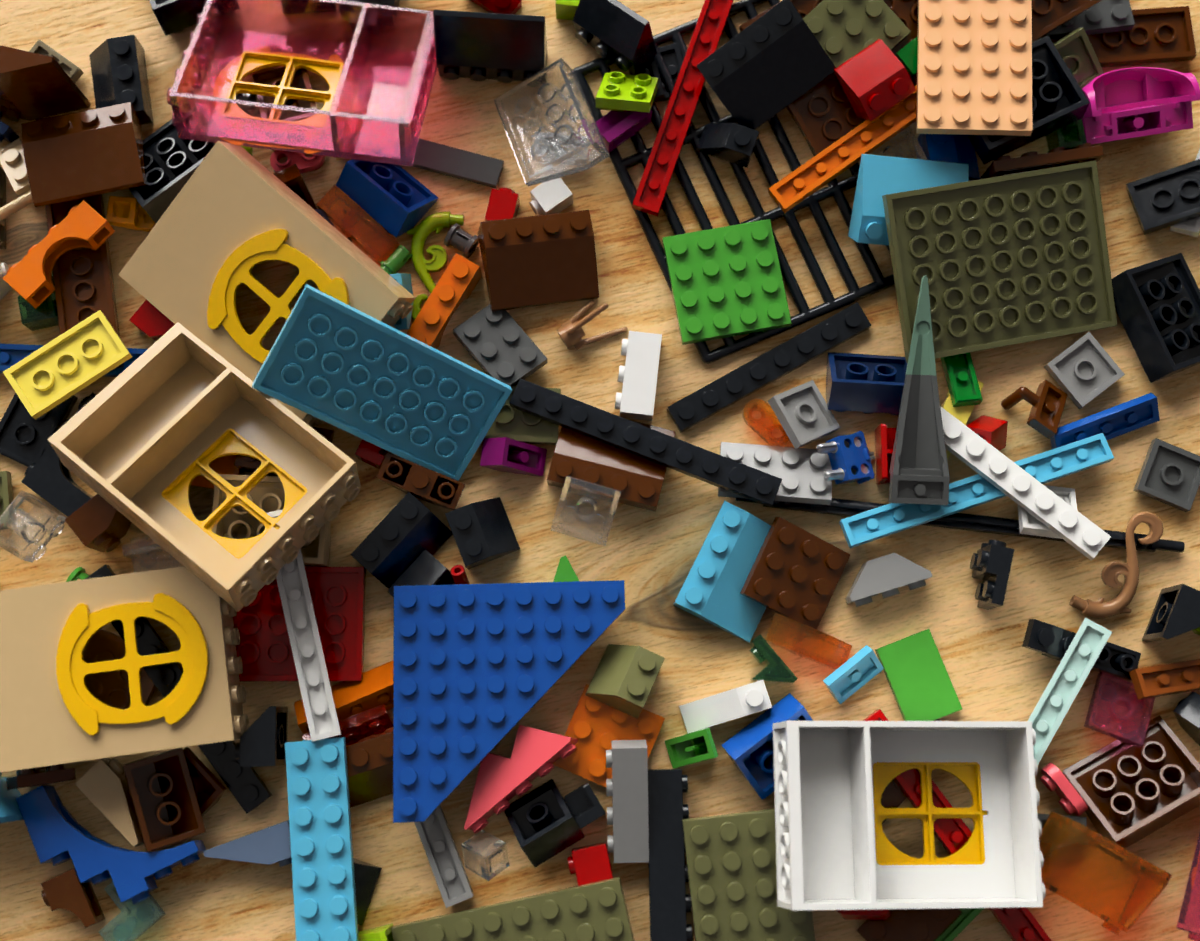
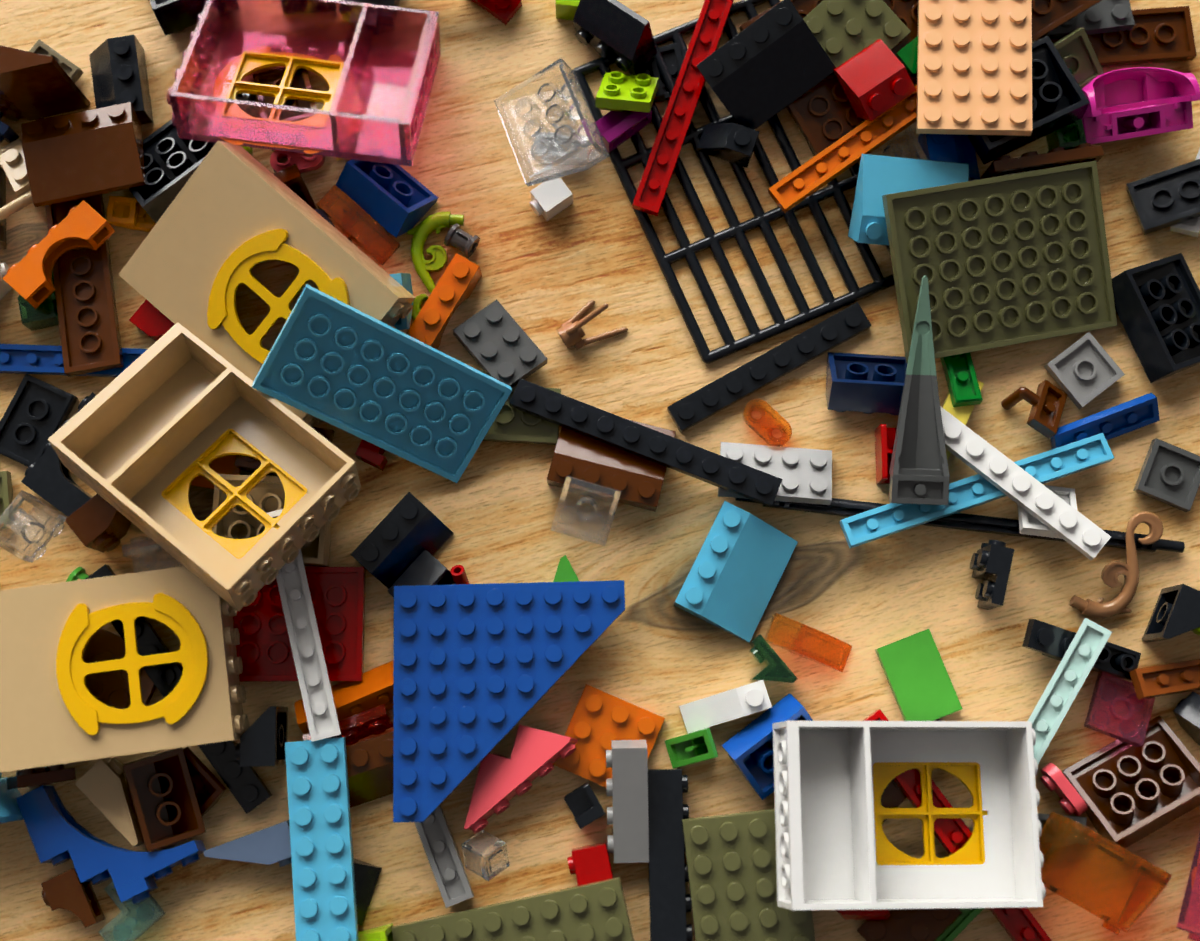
(67, 364): light yellow plate -> none
(396, 260): bright green pin -> none
(420, 482): reddish brown slope -> none
(458, 163): dark grey tile -> none
(482, 532): black slope -> none
(489, 45): black slope -> none
(502, 204): red brick -> none
(513, 456): magenta slope -> none
(539, 260): reddish brown slope -> none
(543, 823): black slope -> none
(625, 678): olive slope -> none
(639, 375): white brick -> none
(726, 281): bright green plate -> none
(795, 573): reddish brown plate -> none
(803, 414): light grey plate -> none
(848, 459): blue piece -> none
(853, 674): medium azure plate -> none
(884, 577): light grey slope -> none
(991, 430): red panel -> none

